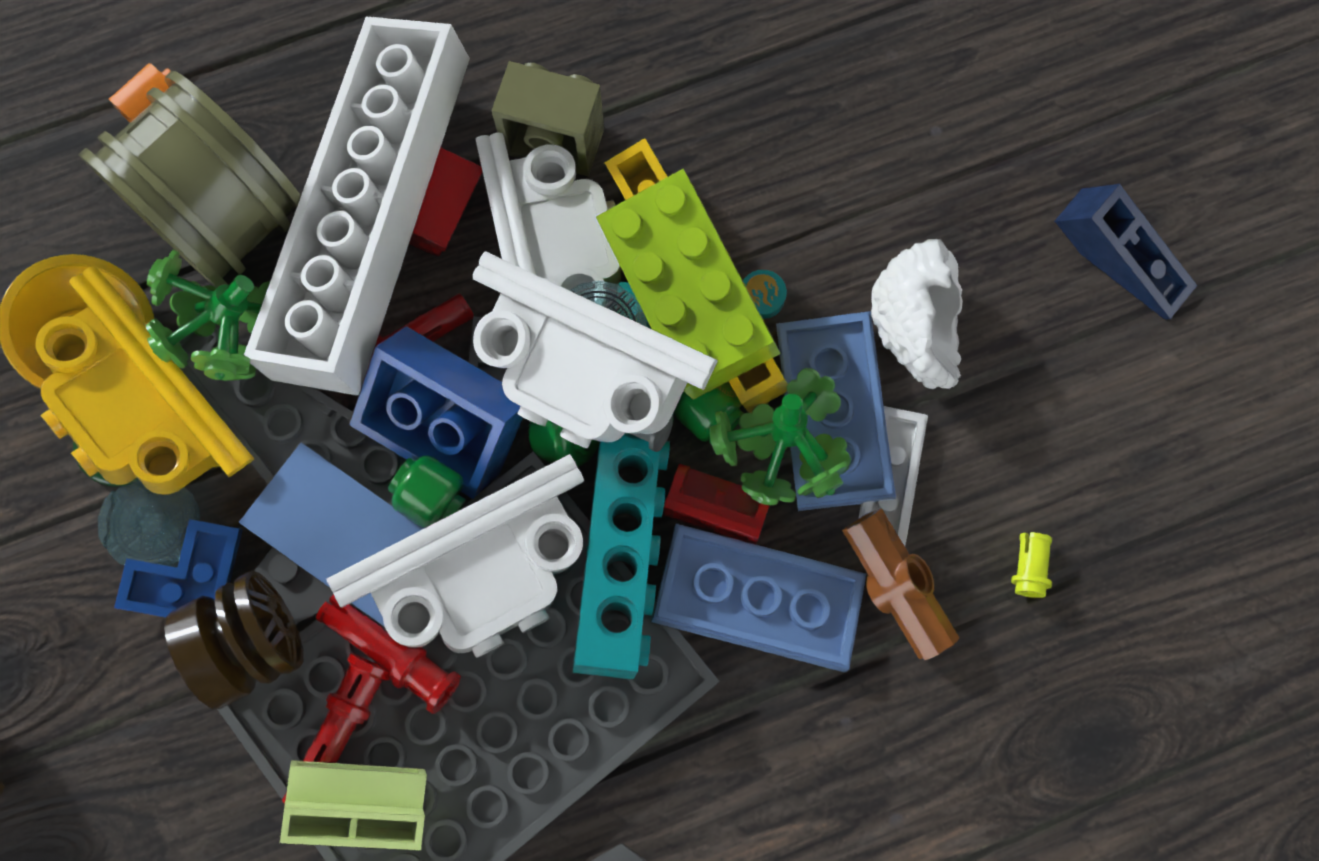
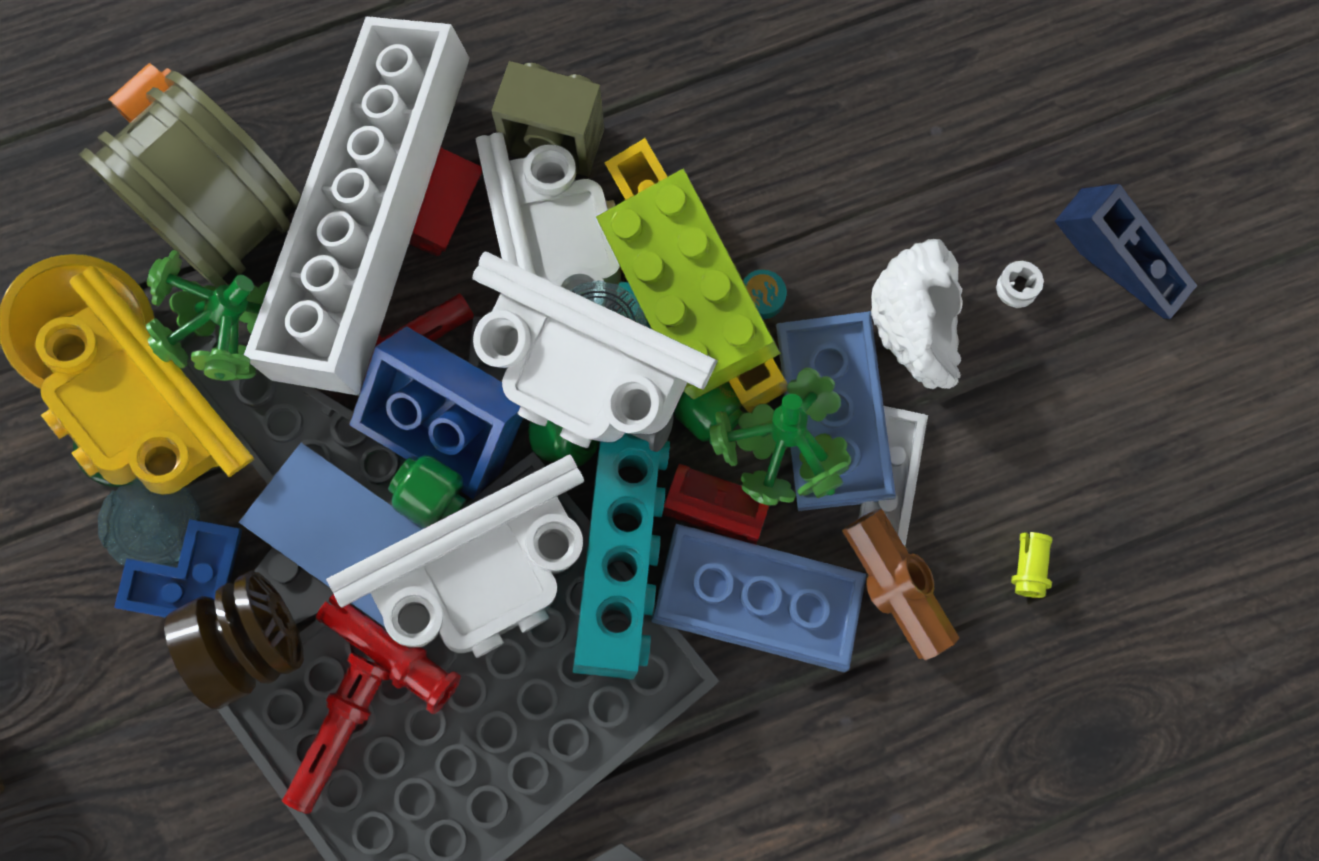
(354, 806): yellowish green piece -> none
(1011, 296): none -> white bush

